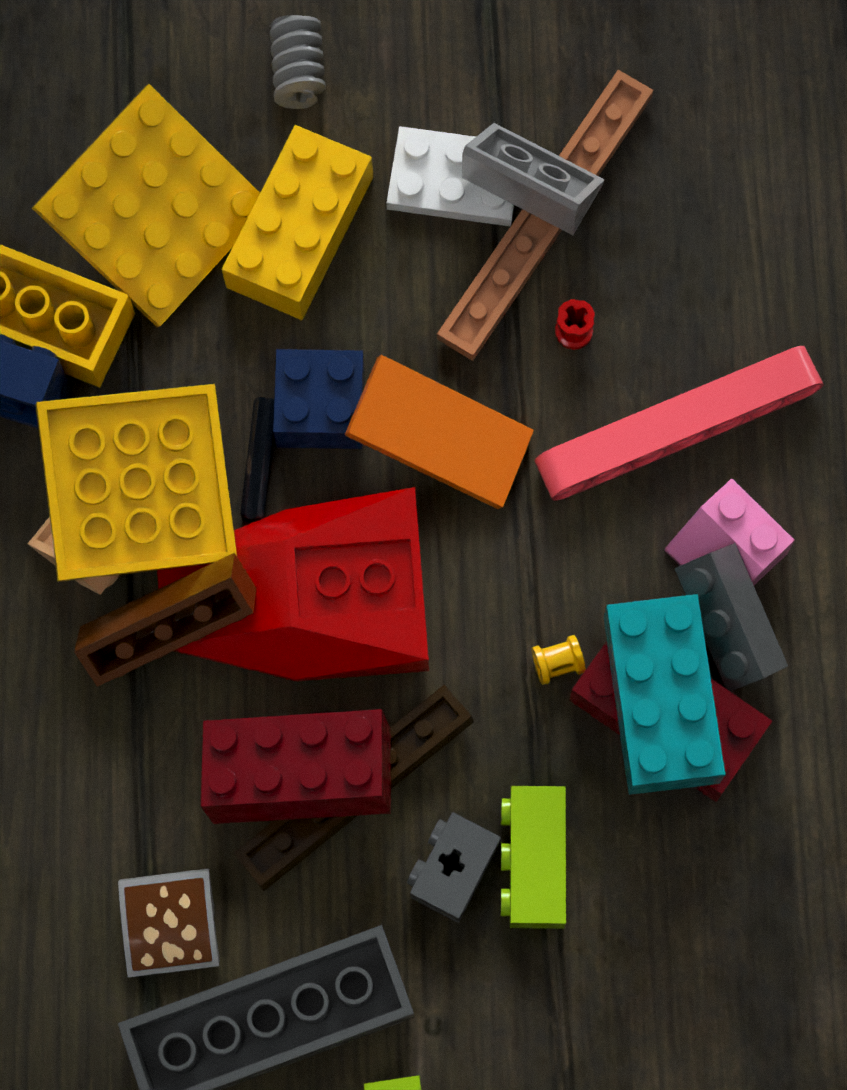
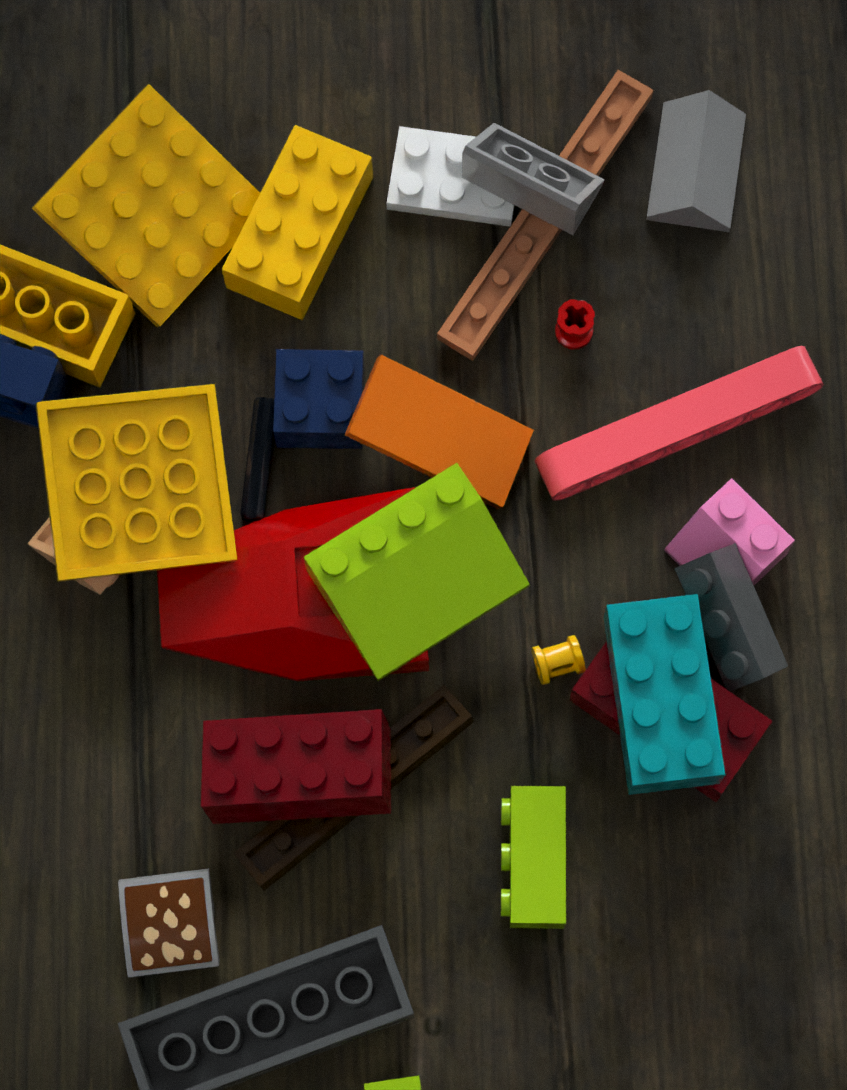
(166, 620): reddish brown brick -> none
(296, 61): light grey piece -> none
(416, 571): none -> lime slope
(474, 848): dark grey brick -> none
(697, 162): none -> light grey slope

